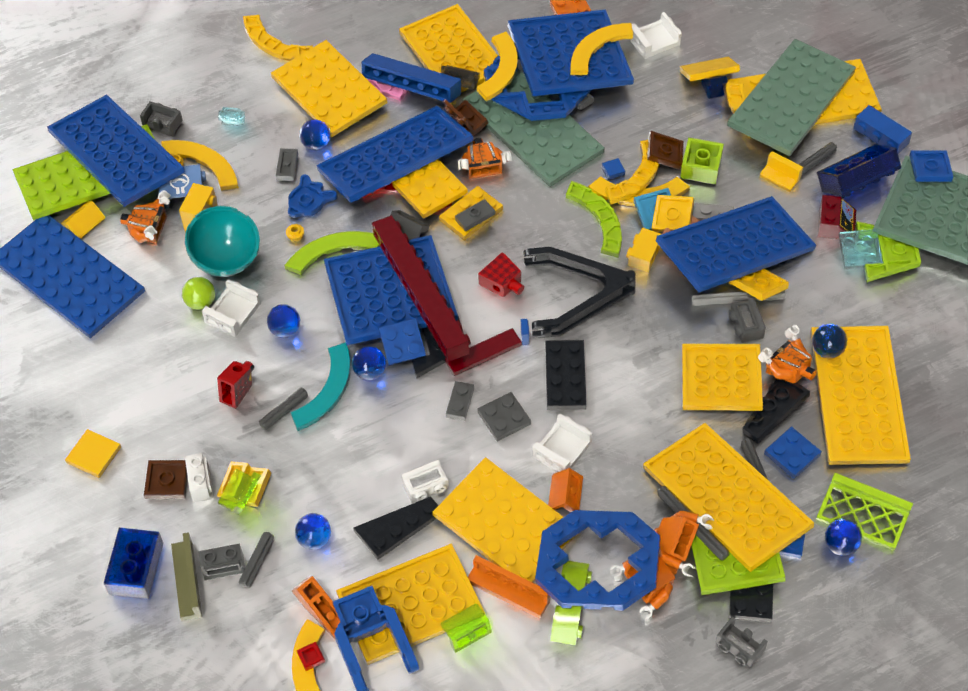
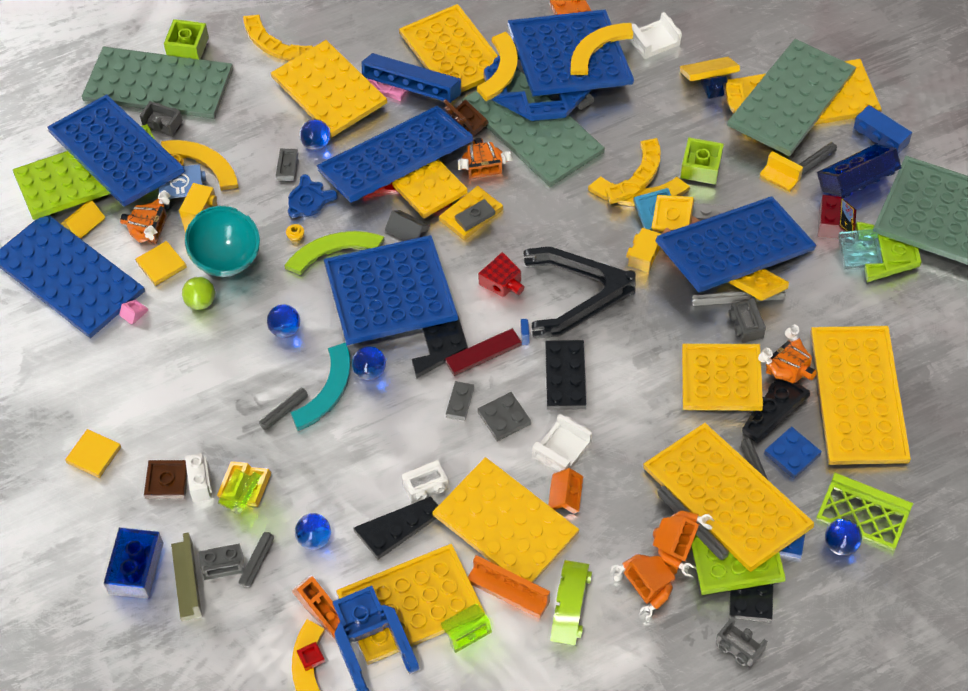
(132, 311): none -> bright pink slope
(161, 263): none -> yellow tile
(176, 82): none -> sand green plate
(186, 39): none -> lime brick
(231, 116): clear light blue brick -> none
(232, 308): white panel -> none
(235, 383): red torso -> none
(402, 341): blue plate -> none
(421, 289): dark red brick -> none
(468, 78): clear smoke panel -> none
(594, 595): blue plate -> none
(603, 213): lime tile -> none
(613, 168): blue tile -> none
(665, 150): reddish brown tile -> none
(829, 341): piece -> none
(931, 166): blue plate -> none

